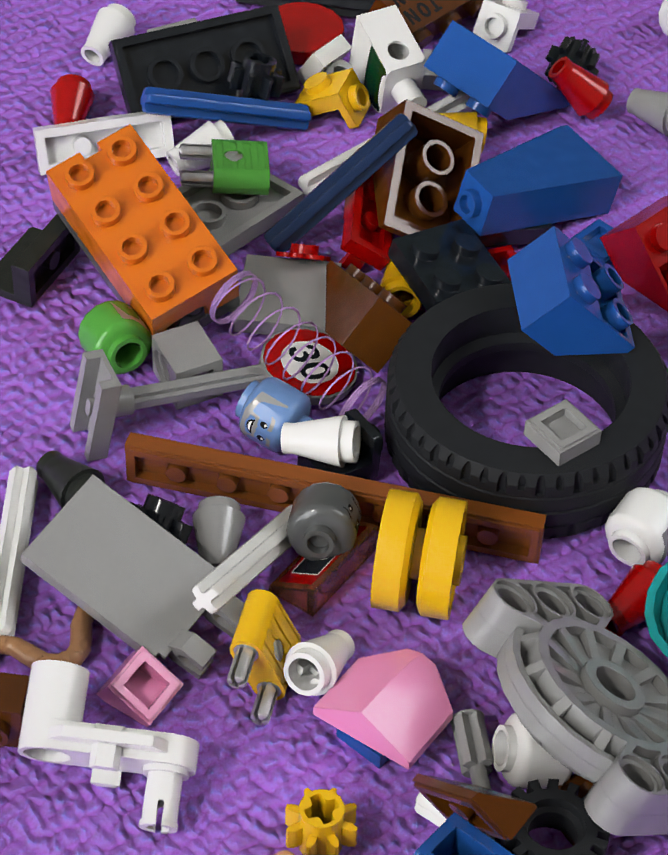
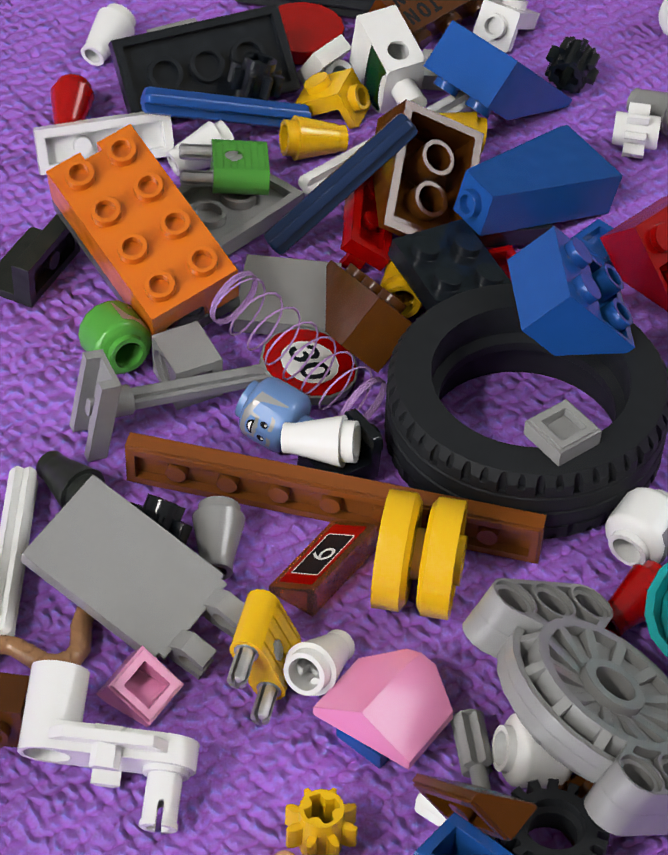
(243, 565): white axle -> none
(303, 251): red plant -> none
(311, 138): none -> yellow cone
(323, 517): dark grey head -> none
(582, 89): red cone -> none
(636, 130): none -> white gear

